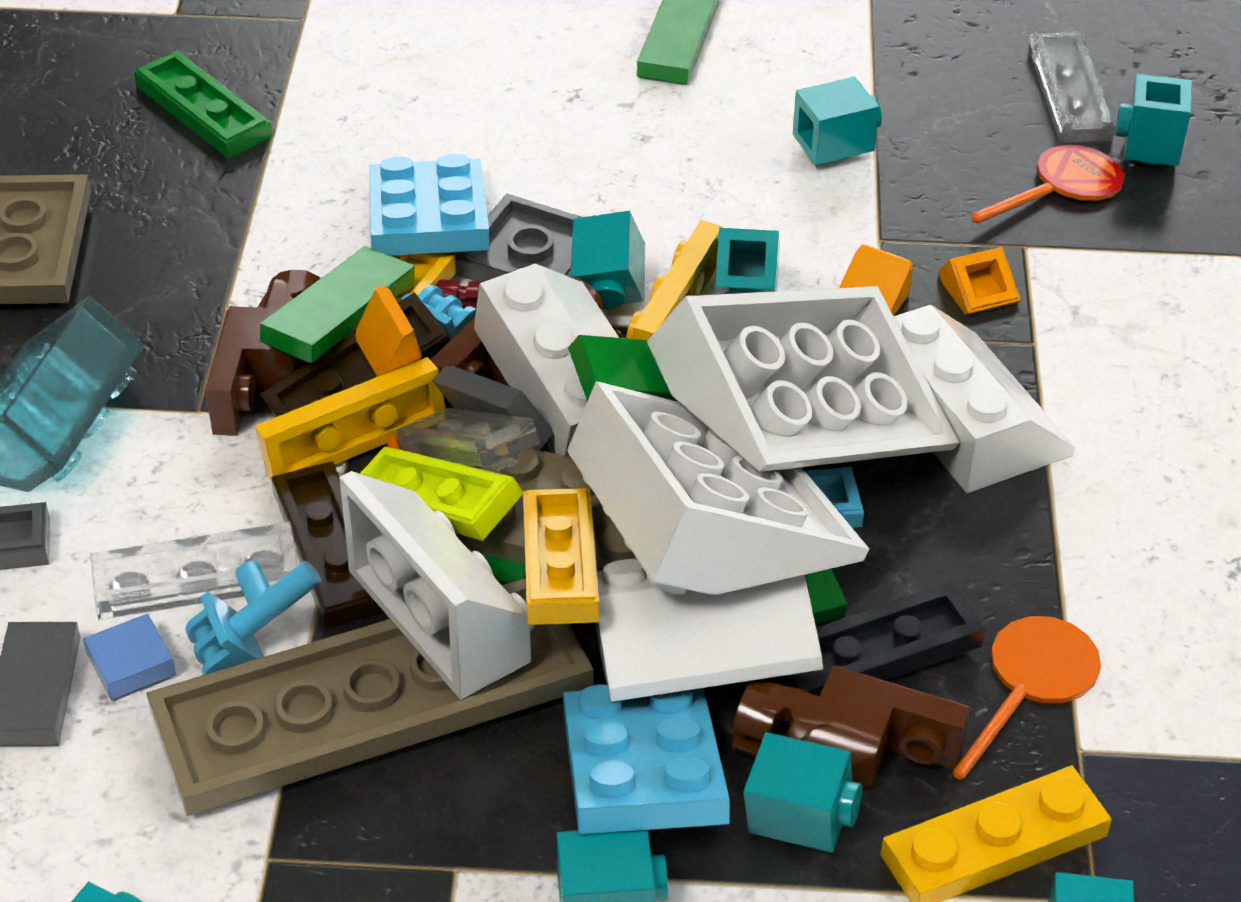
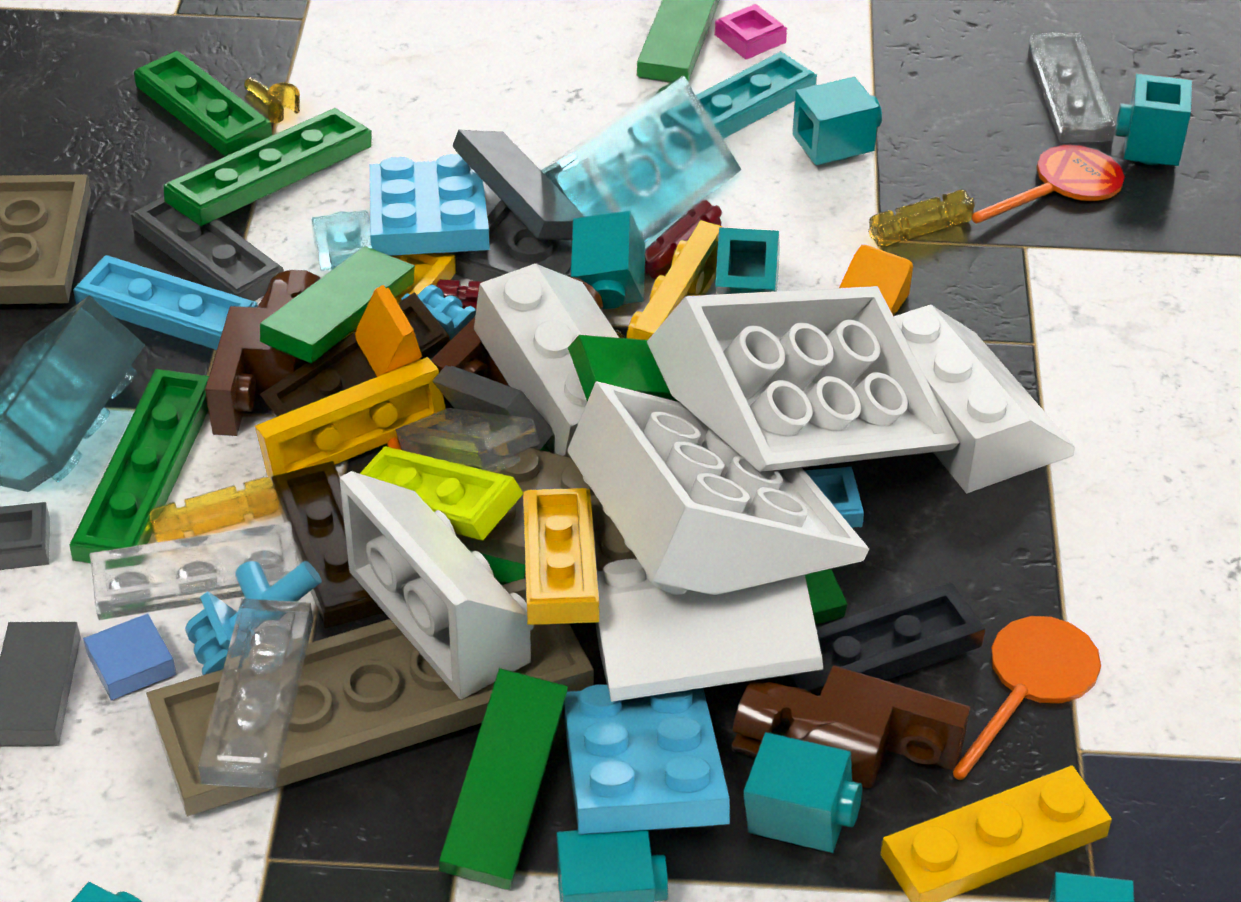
(143, 464): none -> green tile
(159, 300): none -> medium azure tile
(207, 251): none -> dark grey tile
(214, 510): none -> clear yellow axle
(256, 694): none -> clear plate
(267, 166): none -> green tile
(276, 97): none -> clear yellow hand
(340, 236): none -> clear light blue plate
(503, 779): none -> green tile
(518, 183): none -> tile
(647, 161): none -> clear light blue slope
(661, 252): none -> dark red axle
(750, 31): none -> dark pink tile
(755, 92): none -> teal tile
(921, 218): none -> clear yellow axle
(980, 281): light orange slope -> none

